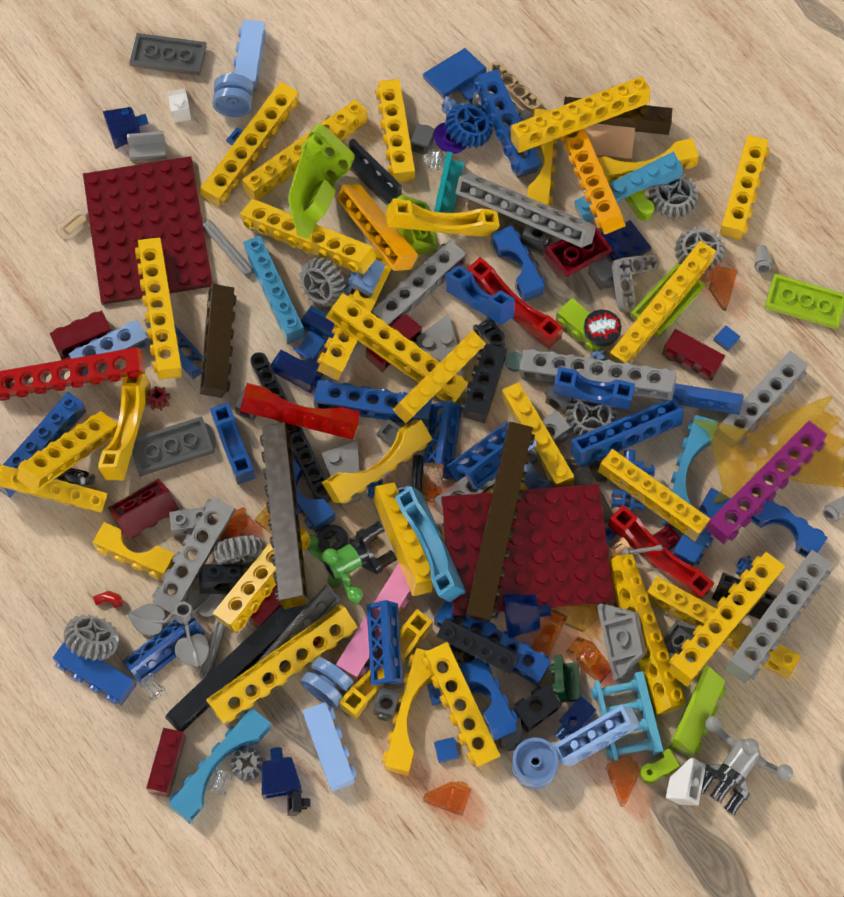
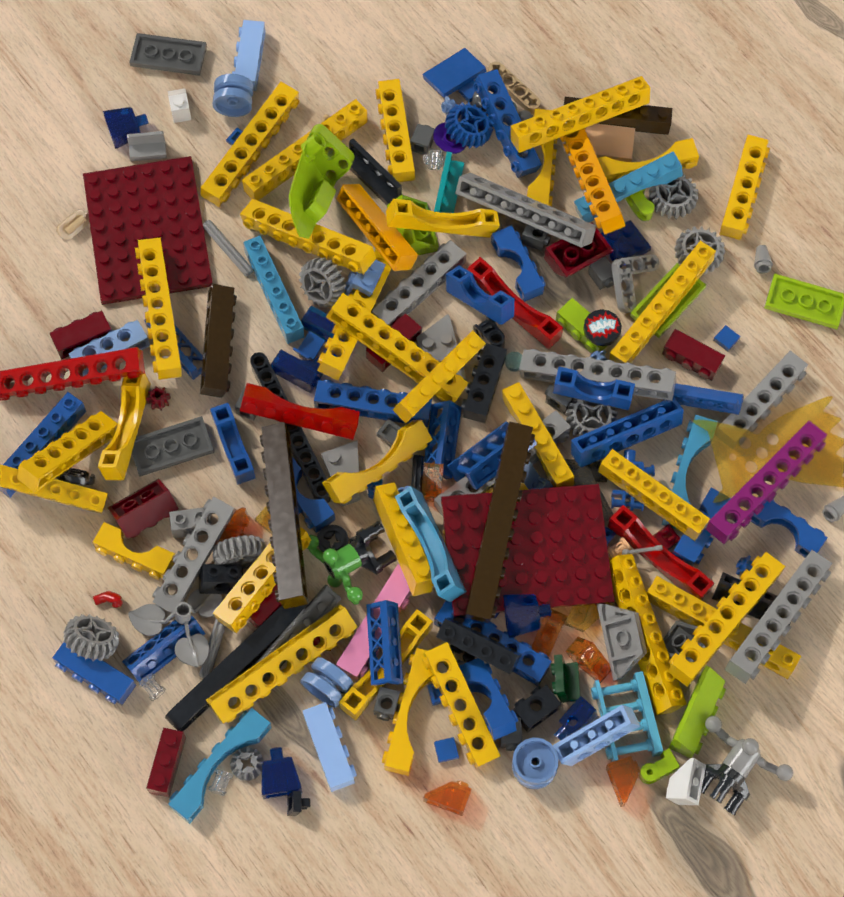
(721, 284): clear orange slope -> none

